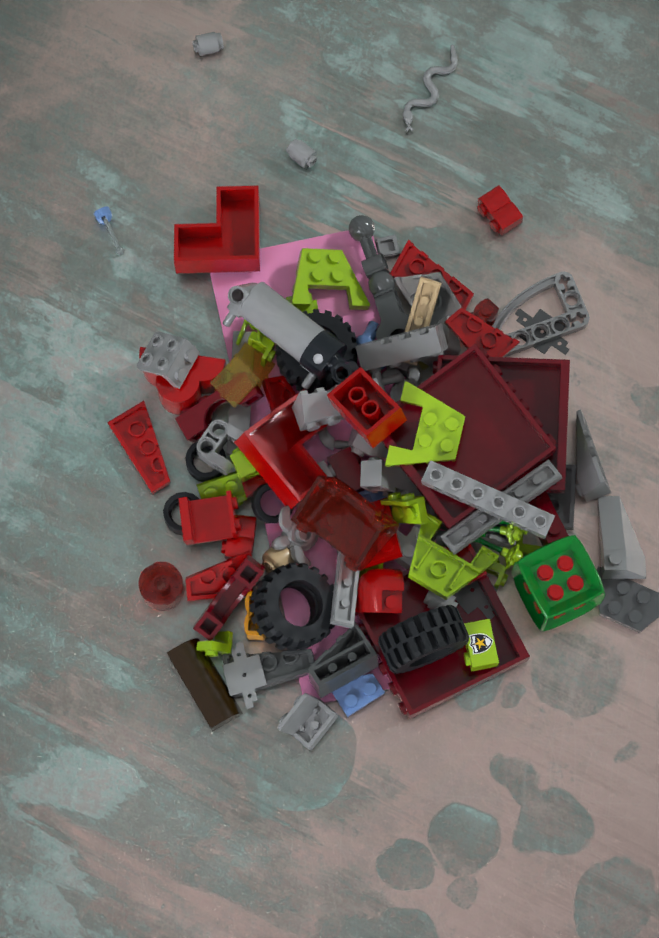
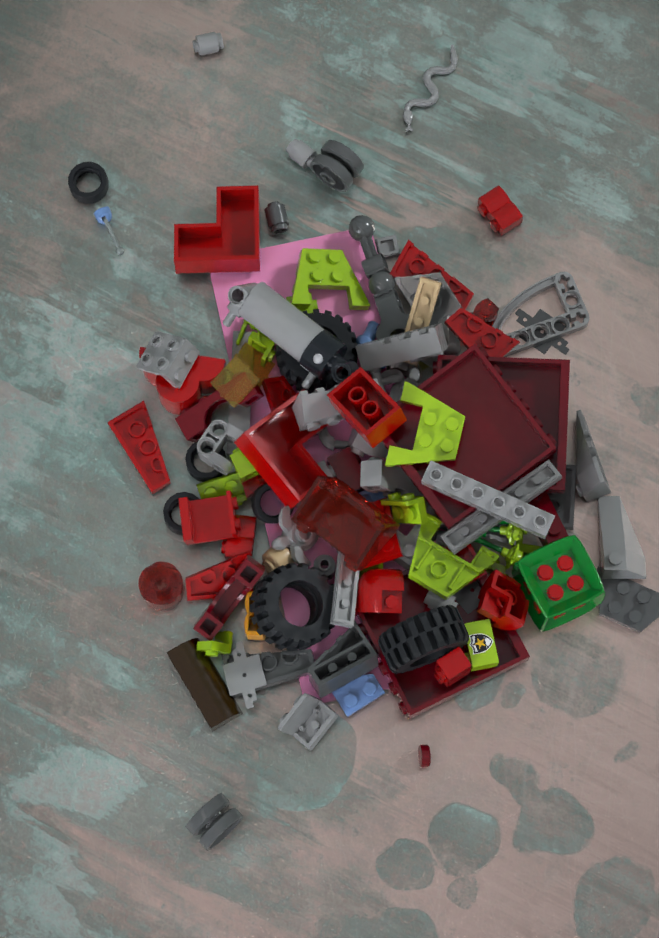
(88, 167): none -> black tyre
(214, 821): none -> dark grey wheel
(276, 217): none -> dark grey brick
(325, 560): none -> dark grey brick
(337, 165): none -> dark grey wheel
(424, 755): none -> dark red tile
(452, 667): none -> red brick
(503, 602): none -> red brick

